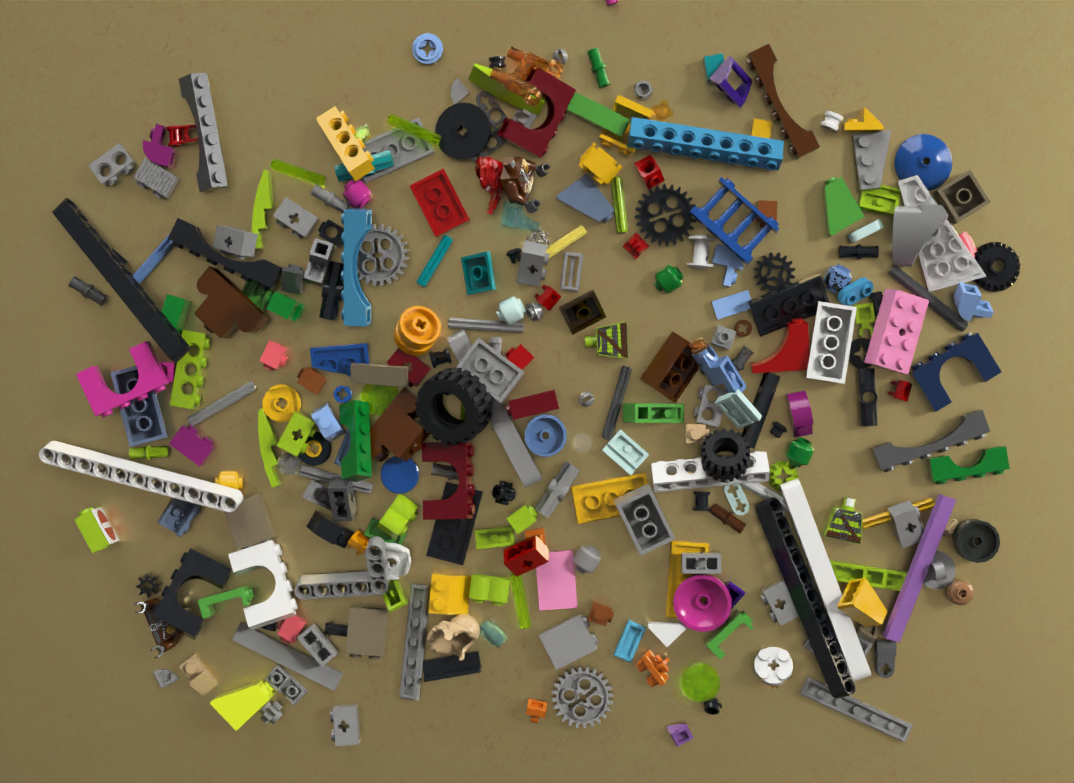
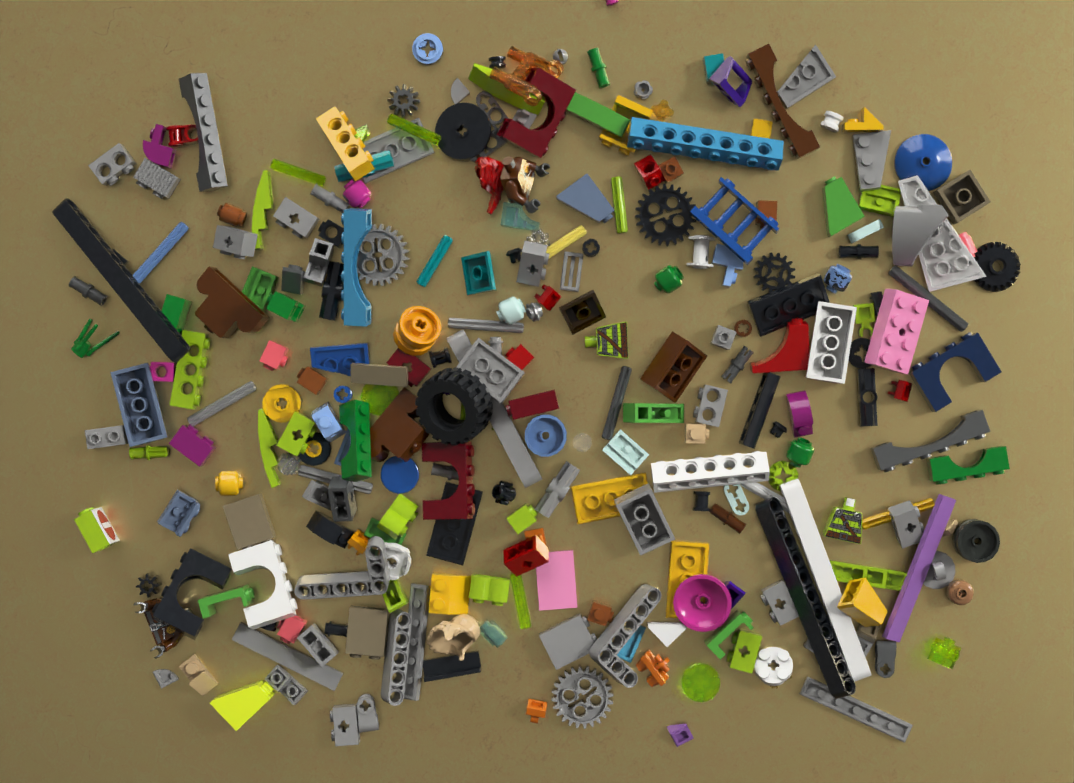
(82, 346): none -> green plant
(106, 437): none -> light grey brick
(150, 379): dark pink arch -> none
(150, 475): white beam -> none
(189, 236): black arch -> none
(231, 215): none -> dark orange brick
(271, 712): light grey gear -> none
(367, 716): none -> light grey piece
(400, 665): none -> light grey beam
(402, 94): none -> dark grey gear
(439, 202): red plate -> none
(494, 537): lime plate -> none
(586, 559): light grey head -> none
(589, 402): light grey hinge -> none
(596, 245): none -> black bush
(600, 164): yellow brick -> none
(623, 634): none -> light grey beam
(635, 246): red tile -> none
(671, 169): none -> dark orange brick
(701, 562): light grey brick -> none
(712, 706): black plate -> none
(716, 369): medium blue plate -> none
(728, 468): black tyre -> none
(731, 304): light blue tile -> none
(738, 409): light aqua plate -> none
(747, 660): none -> lime brick
(807, 78): none -> light grey wing
(855, 291): dark azure plate -> none
(944, 652): none -> clear neon green brick
(968, 302): light blue brick -> none

